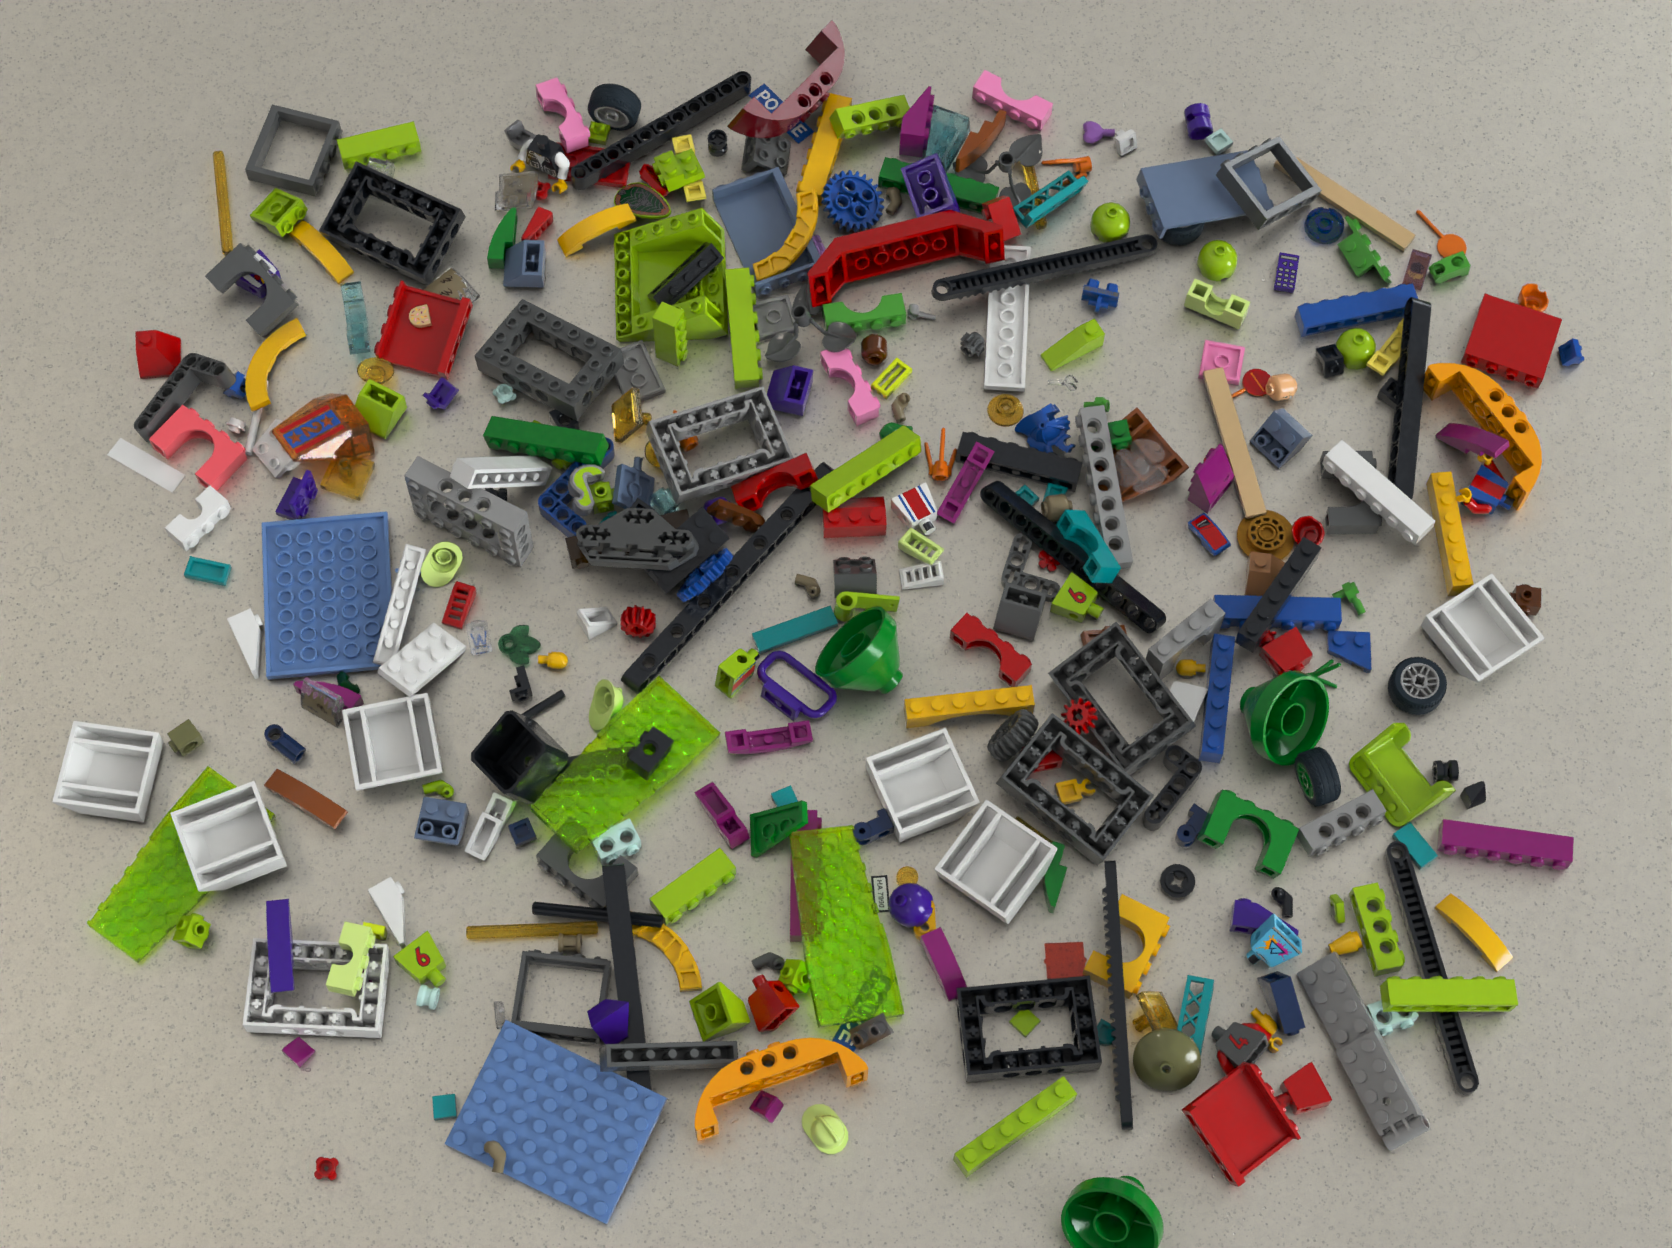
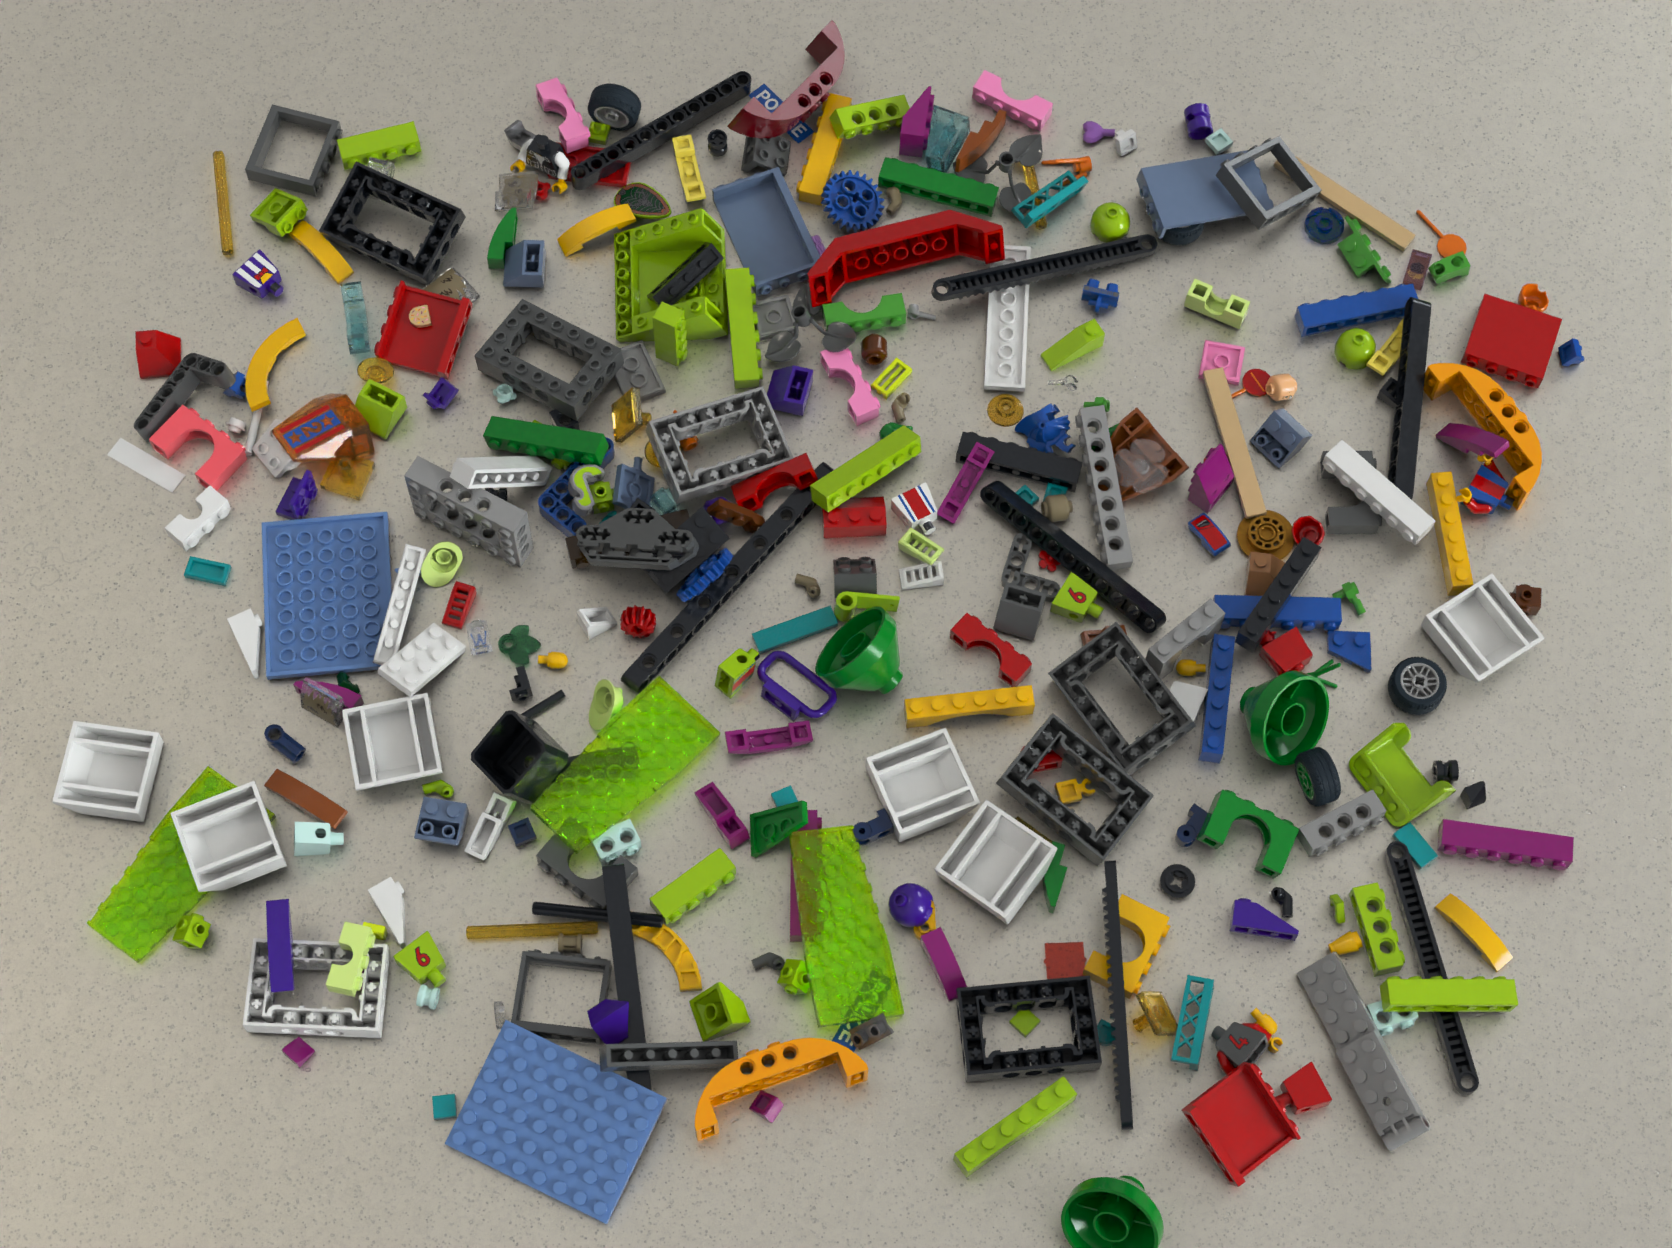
(185, 738): olive brick -> none
(278, 301): dark grey arch -> none
(315, 838): none -> light aqua torso
(321, 1163): red plate -> none
(498, 1154): dark tan arm -> none
(538, 224): red slope -> none
(645, 764): black brick -> none
(649, 176): red plate -> none
(678, 169): lime plate -> none
(771, 1003): red torso -> none
(796, 241): yellow tile -> none
(825, 1128): yellowish green piece -> none
(880, 892): sticker -> none
(906, 875): clear yellow tile -> none
(929, 187): dark purple slope -> none
(940, 470): orange plant -> none
(972, 344): dark grey gear -> none
(1002, 213): red brick -> none
(1012, 735): dark grey gear -> none
(1078, 528): teal arch -> none
(1083, 709): red gear -> none
(1119, 434): green bracket -> none
(1169, 791): black beam -> none
(1171, 1049): olive dish -> none
(1217, 260): lime cylinder -> none
(1274, 943): medium azure torso -> none
(1282, 1002): dark blue slope -> none
(1286, 272): dark purple tile -> none
(1331, 360): black bracket -> none

